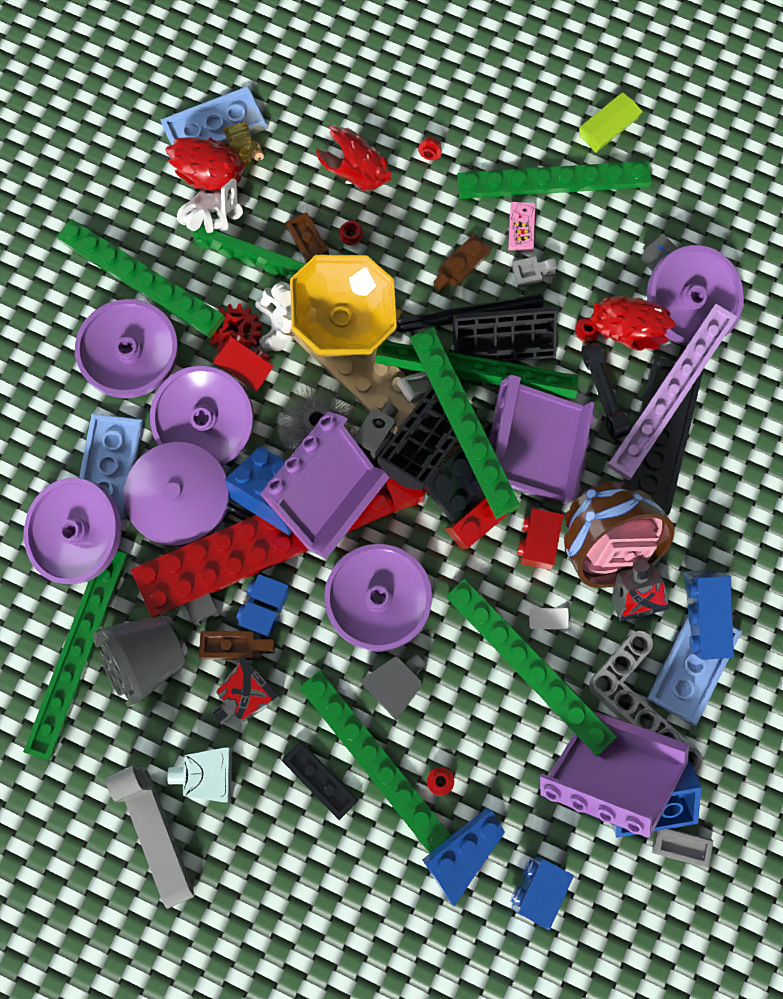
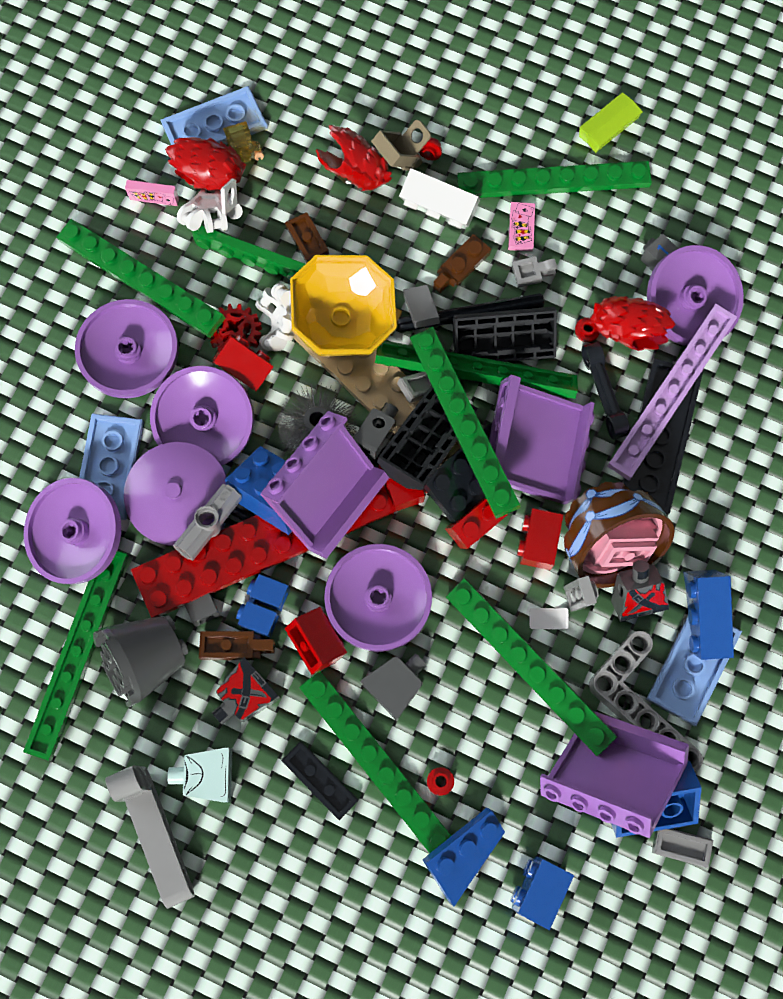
(152, 192): none -> bright pink tile
(197, 534): none -> light grey piece
(315, 640): none -> red brick
(347, 227): red plate -> none
(400, 149): none -> dark tan piece
(421, 306): none -> light grey tile
(439, 199): none -> white brick
(581, 593): none -> light grey plate

